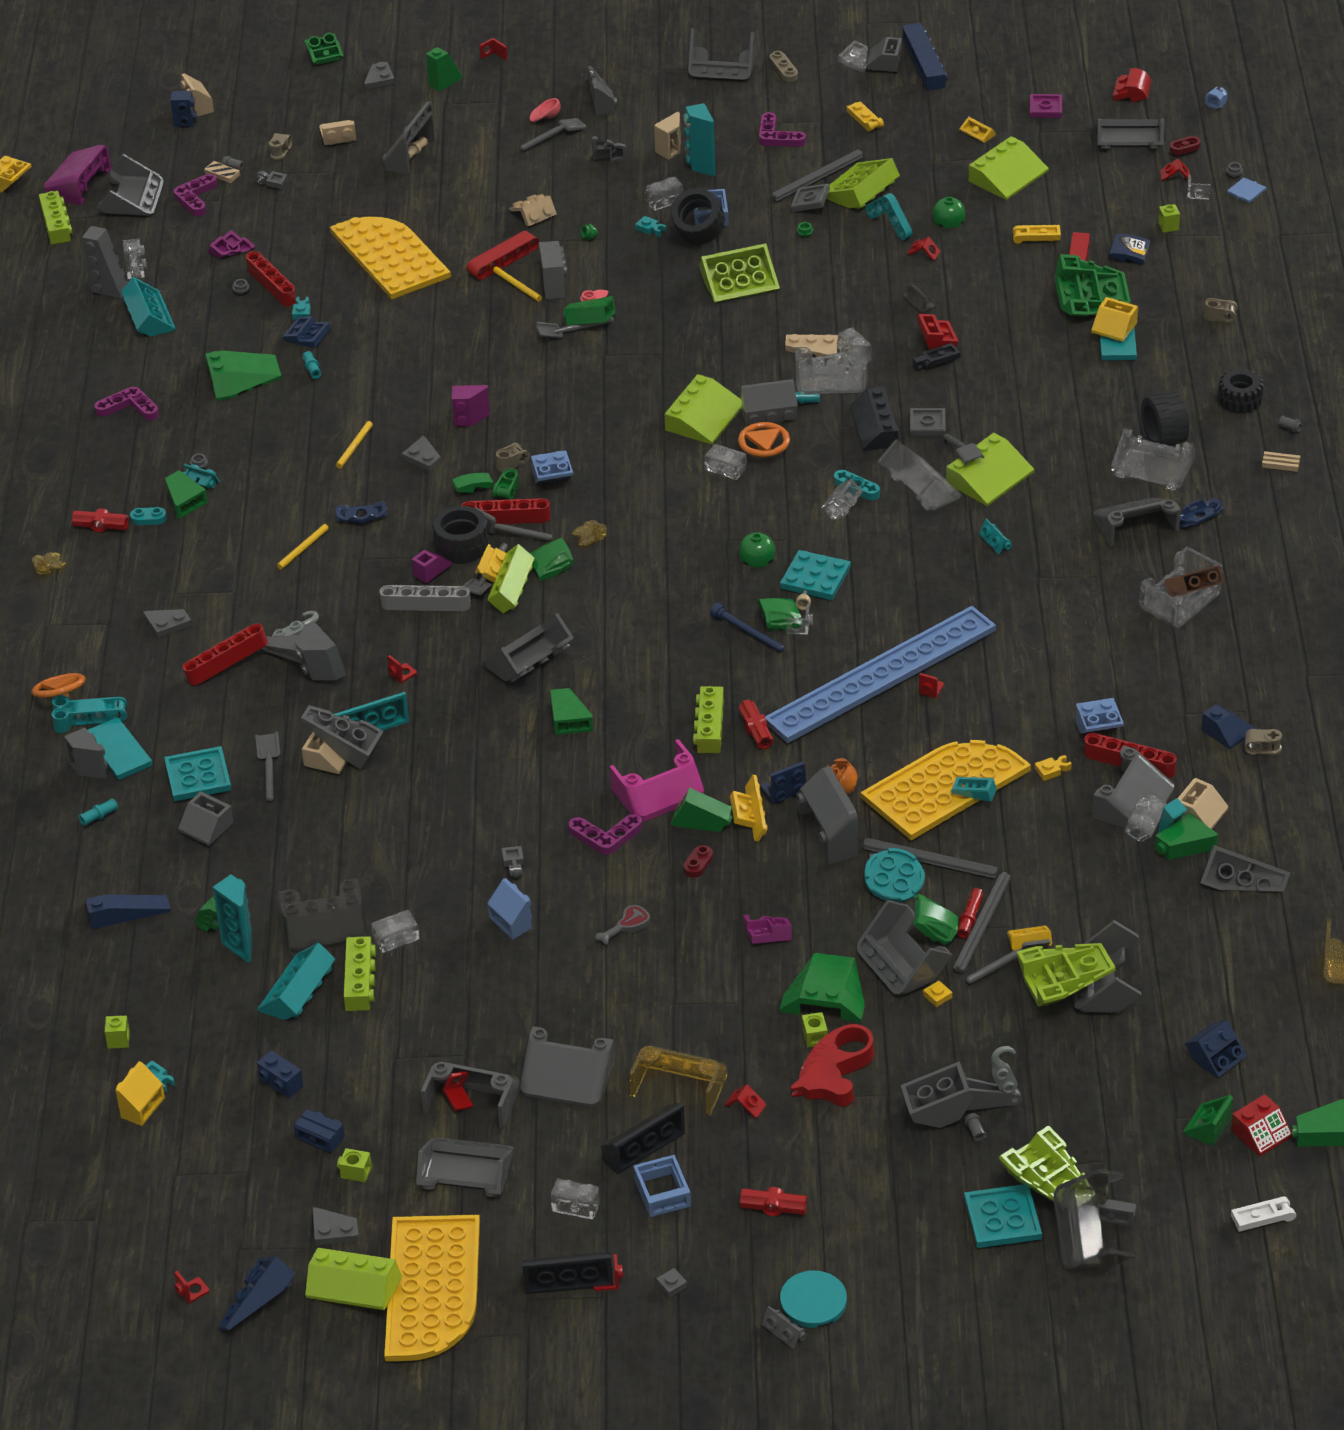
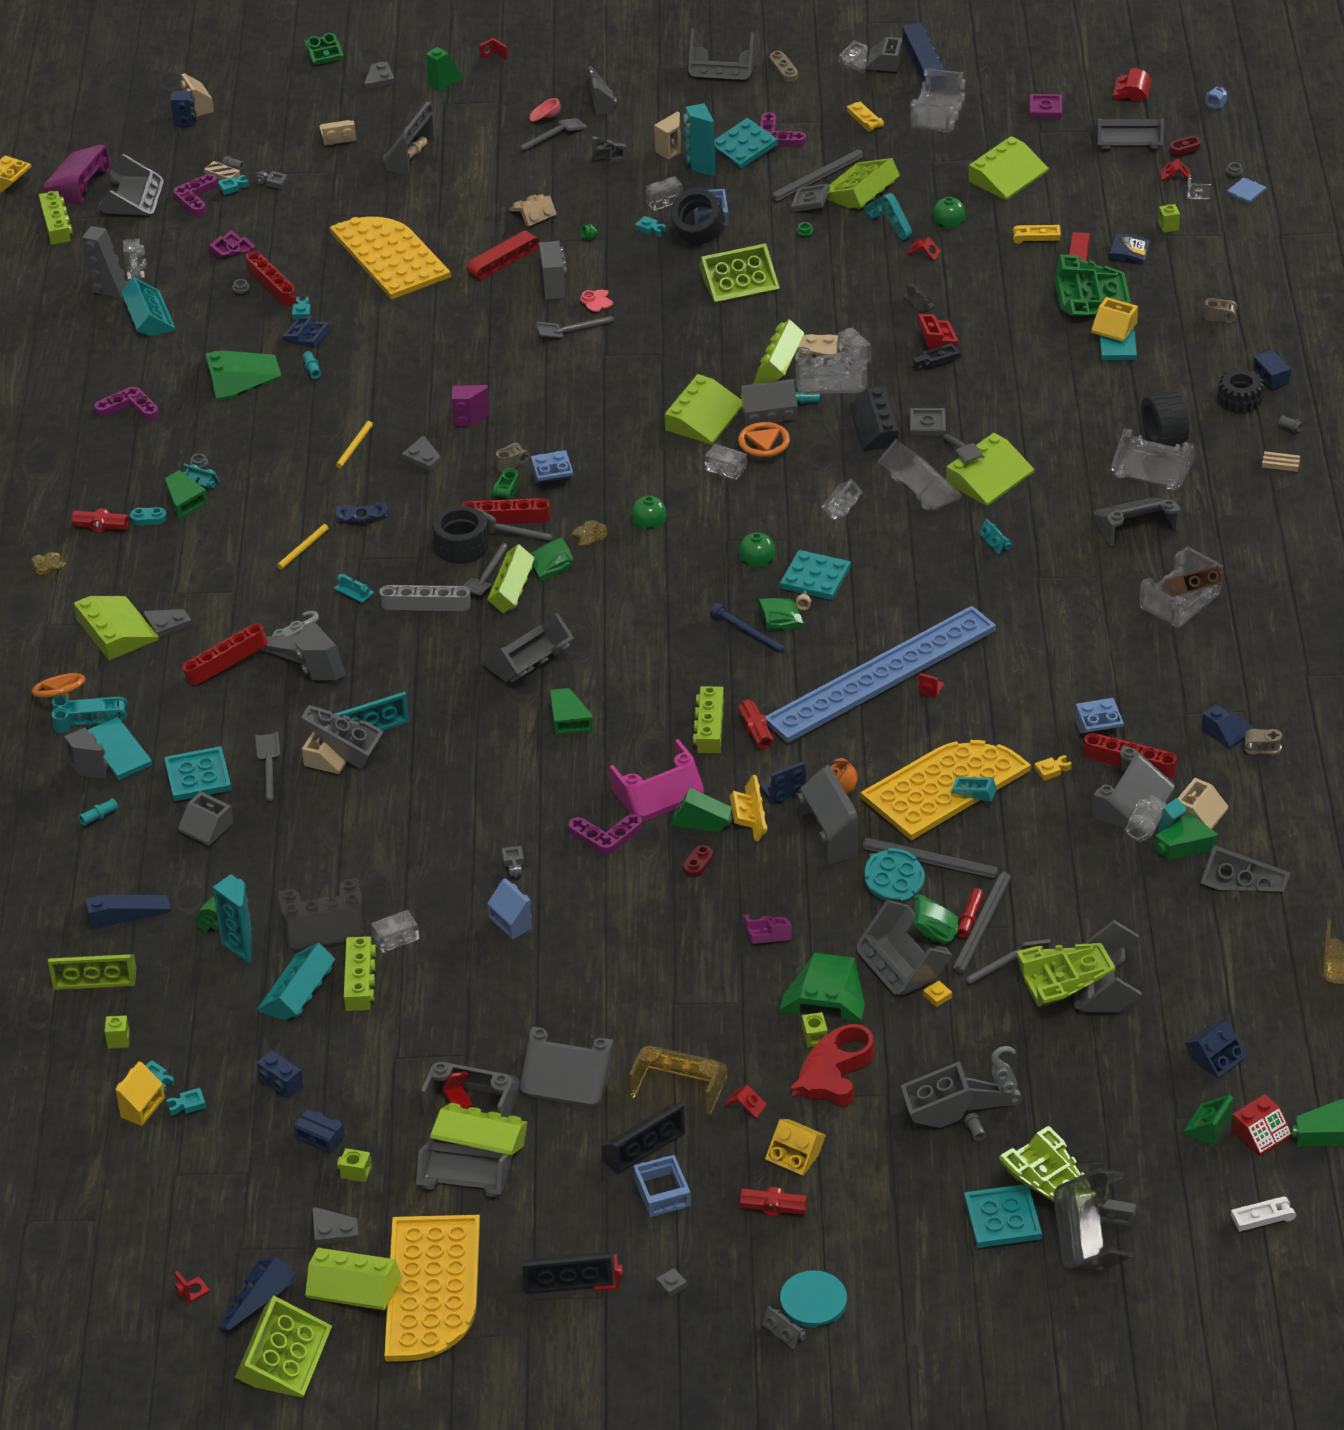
(92, 971): none -> lime slope
(113, 624): none -> lime slope
(188, 1101): none -> teal plate
(232, 185): none -> teal plate
(280, 145): dark tan piece -> none
(283, 1349): none -> lime slope
(353, 589): none -> teal hinge
(395, 670): red bracket -> none
(428, 565): magenta slope -> none
(468, 482): green slope -> none
(479, 1129): none -> lime slope
(490, 563): yellow plate -> none
(517, 284): yellow bar -> none
(575, 1198): clear brick -> none
(590, 311): green slope -> none
(634, 919): dark grey piece -> none
(648, 512): none -> green cylinder
(744, 143): none -> teal plate
(779, 352): none -> lime slope
(794, 1146): none -> yellow slope
(804, 622): clear bracket -> none
(870, 490): teal beam -> none
(939, 100): none -> clear windscreen
(977, 130): yellow slope -> none
(1019, 936): yellow slope -> none
(1209, 508): dark blue piece -> none
(1271, 369): none -> dark blue brick

